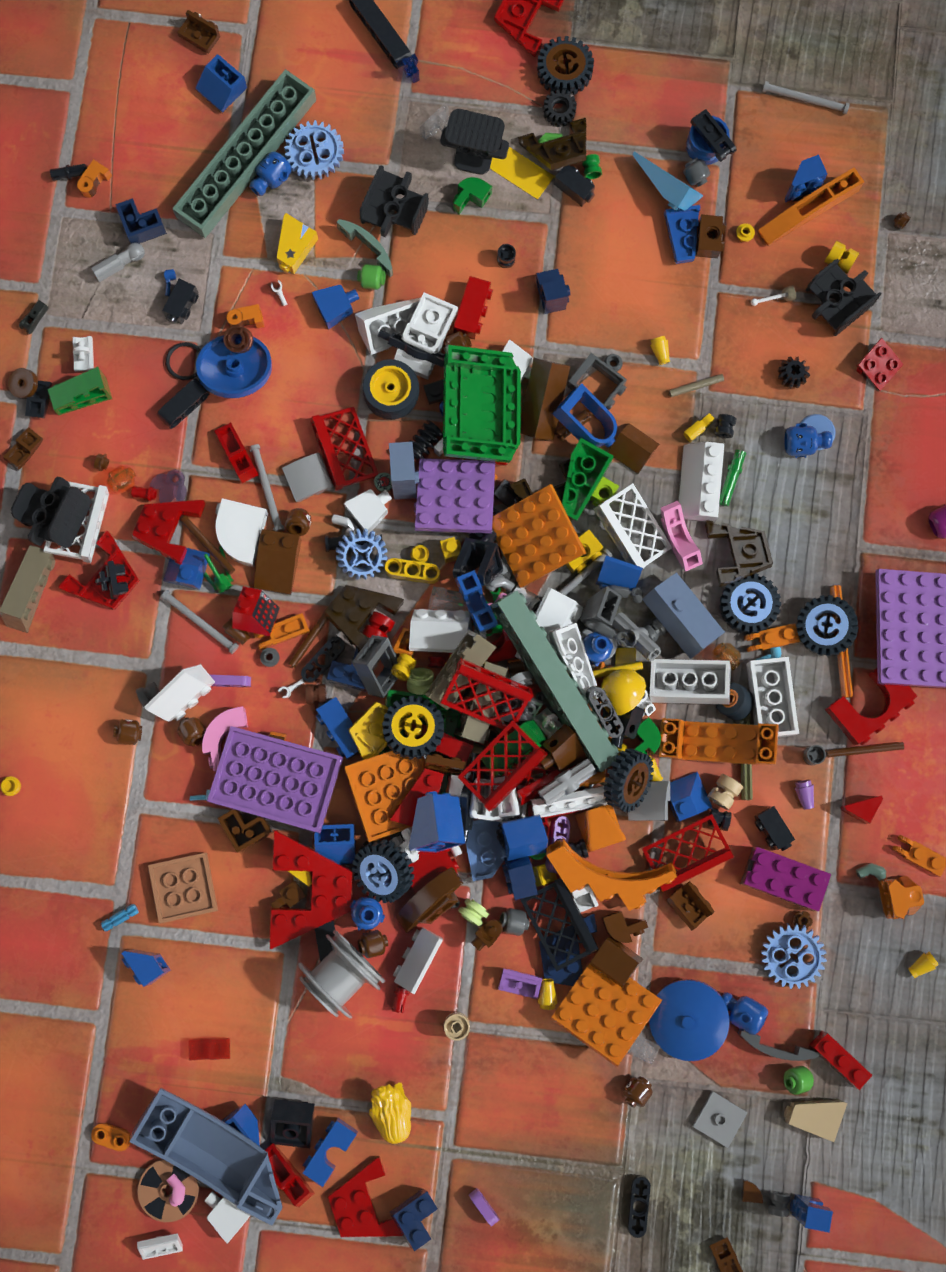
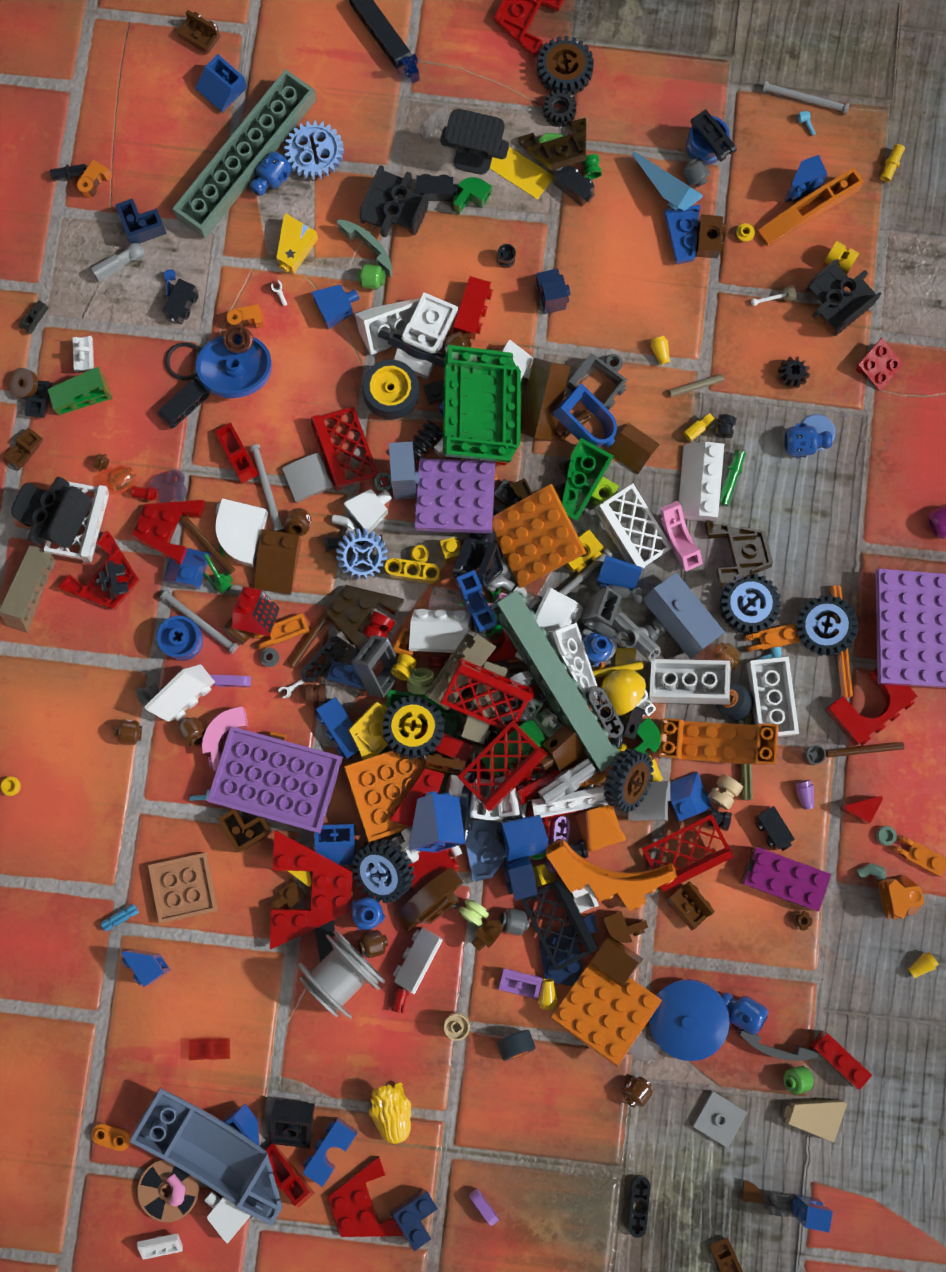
(170, 632): none -> blue wheel
(438, 187): none -> black brick
(516, 1045): none -> black wheel
(804, 116): none -> medium azure hand
(805, 970): light blue gear -> none
(886, 835): none -> sand green tile
(892, 163): none -> yellow pin
(901, 220): reddish brown plate -> none

